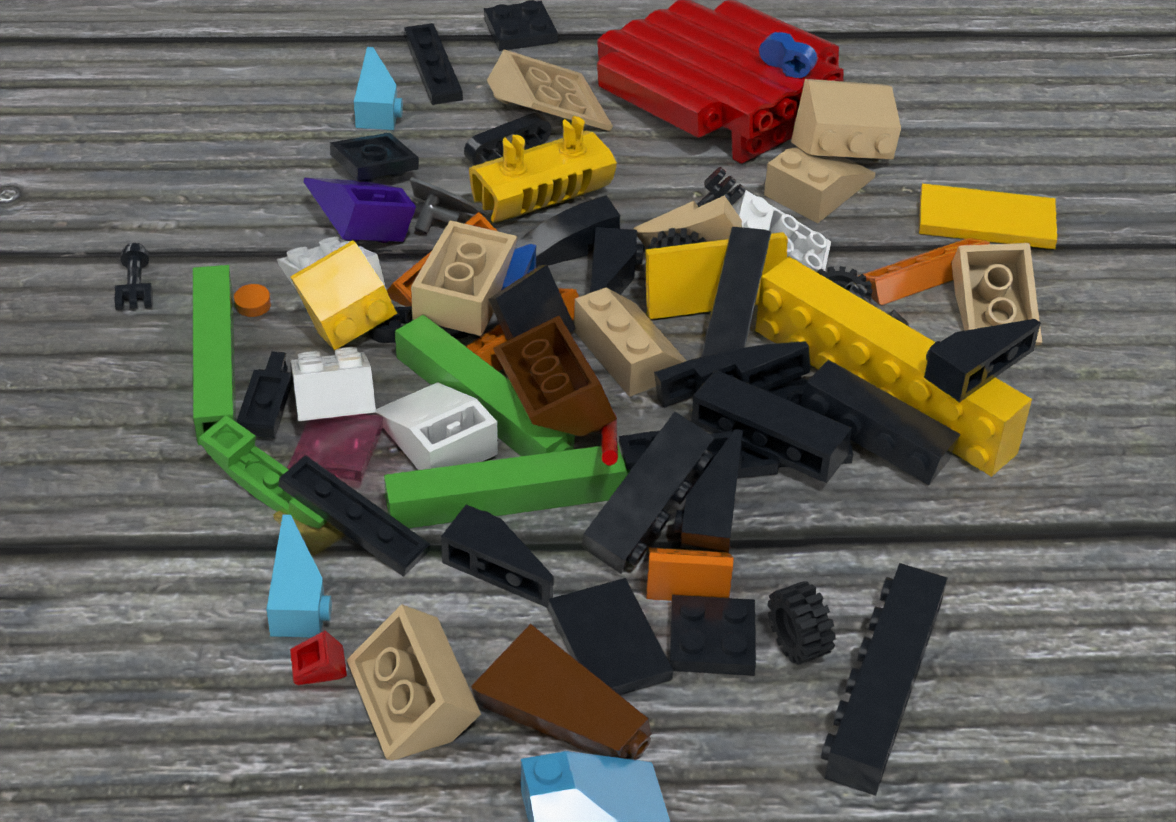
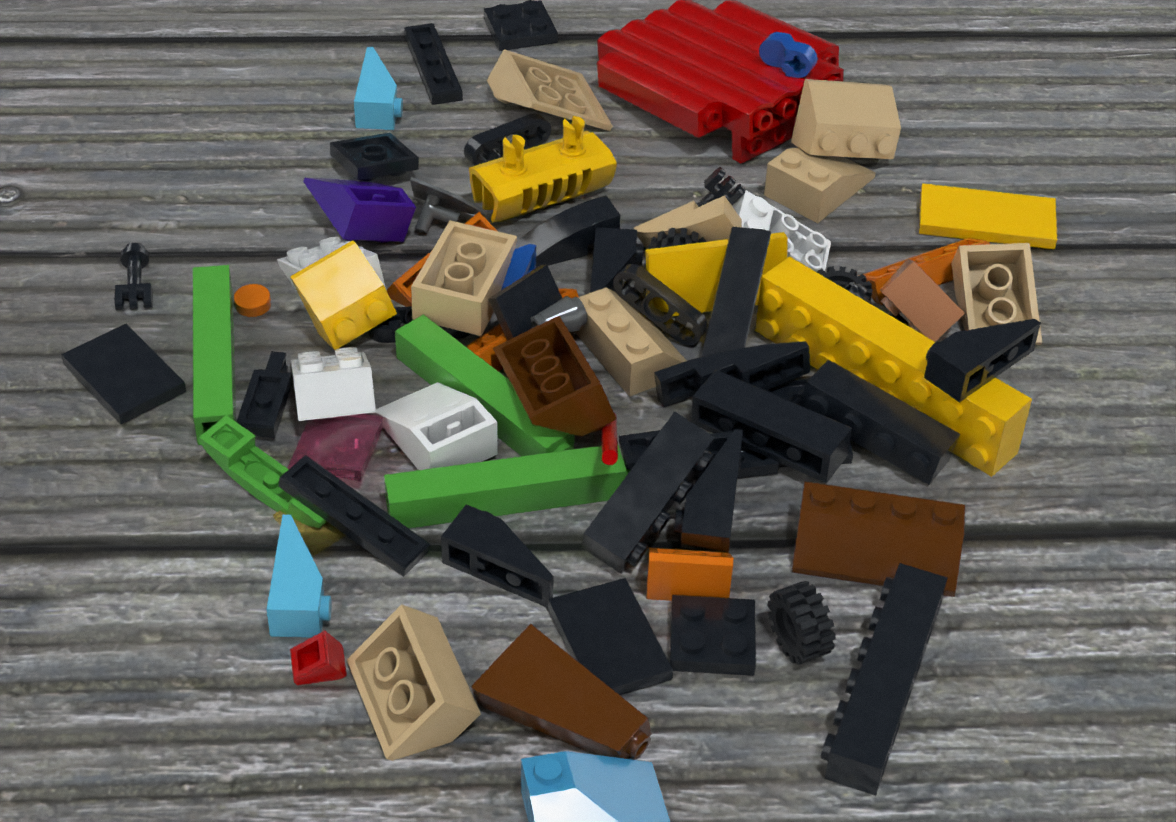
(123, 373): none -> black tile
(569, 309): none -> dark grey cone
(675, 303): none -> black beam
(868, 533): none -> reddish brown slope
(920, 301): none -> nougat slope

